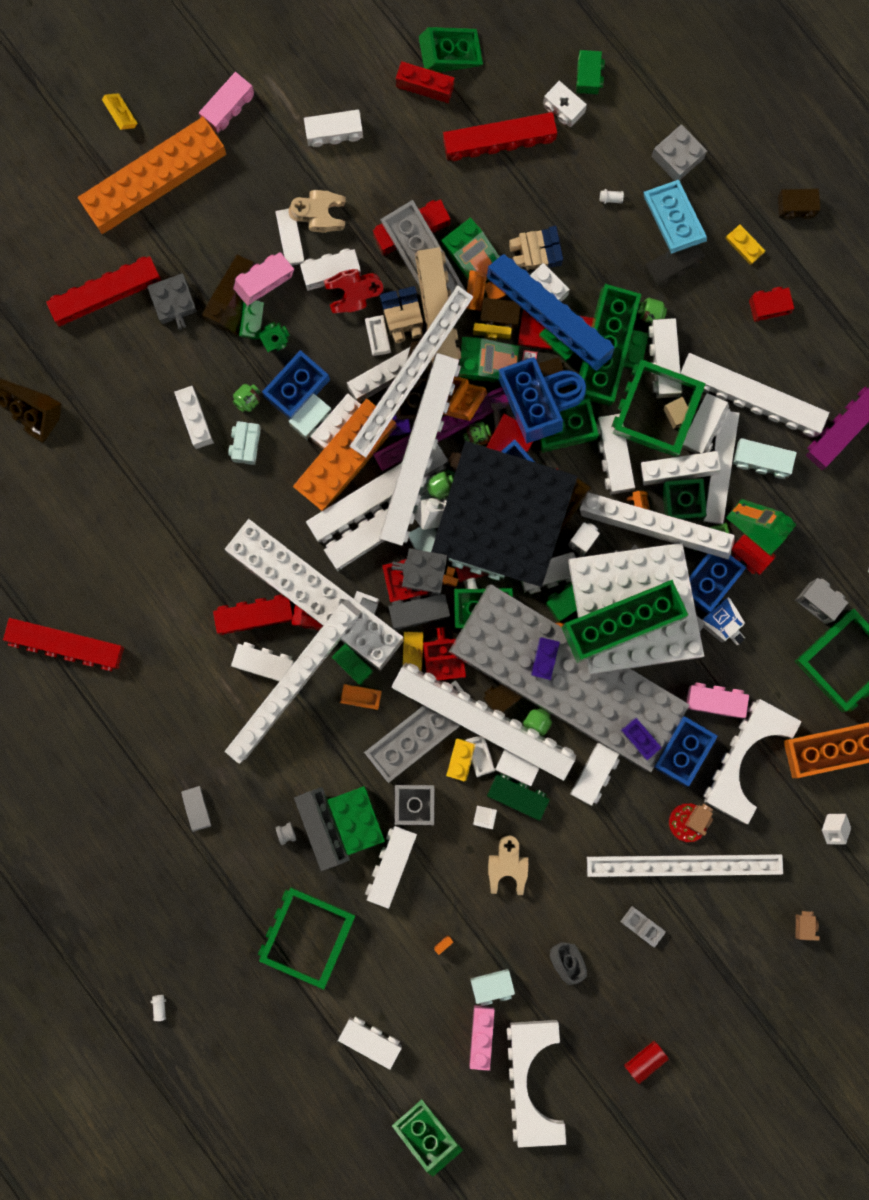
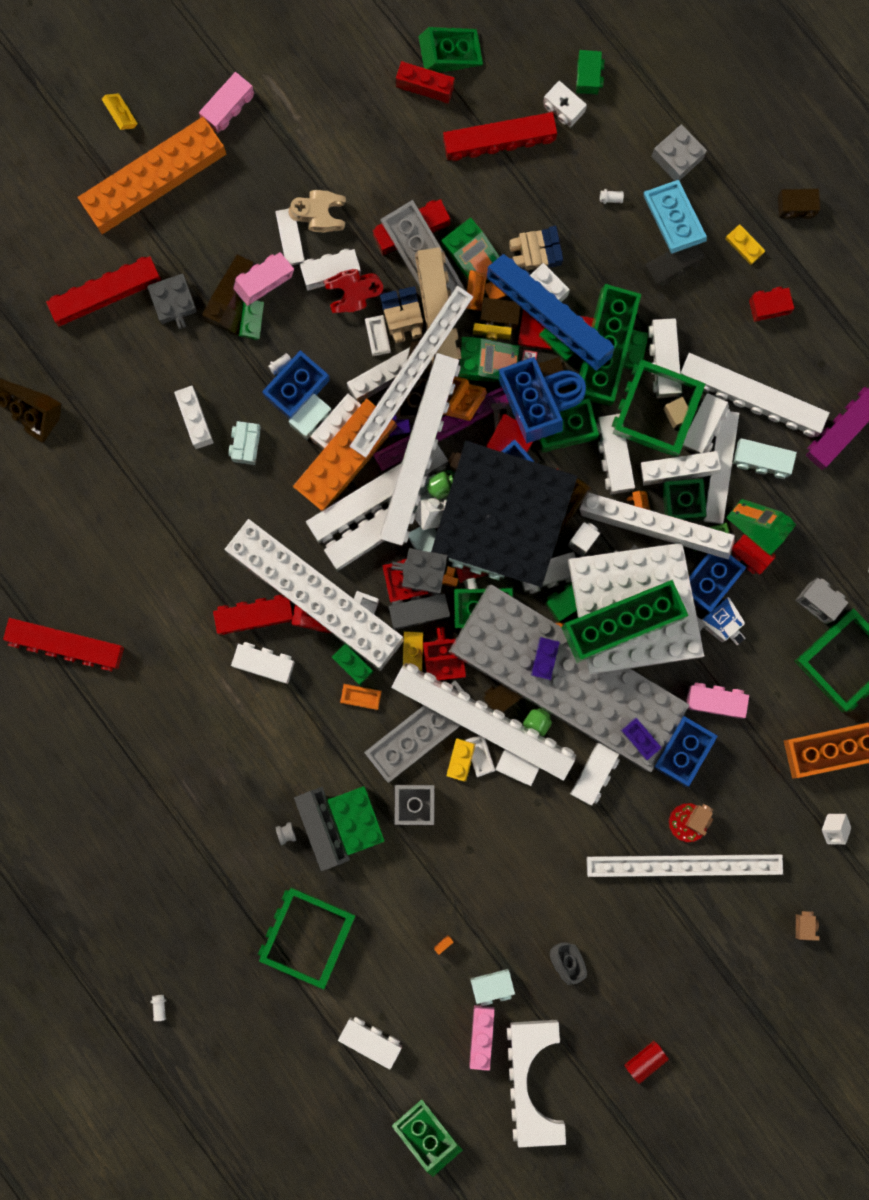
(196, 808): light grey slope -> none
(247, 397): bright green head -> none
(274, 343): green brick -> none
(278, 365): none -> white pin
(293, 681): white brick -> none
(333, 128): white brick -> none
(391, 866): white brick -> none
(478, 433): bright green head -> none
(484, 817): white panel -> none
(508, 864): tan piece -> none
(518, 796): dark green brick -> none
(643, 926): light grey slope -> none
(651, 310): bright green head -> none
(726, 790): white arch -> none

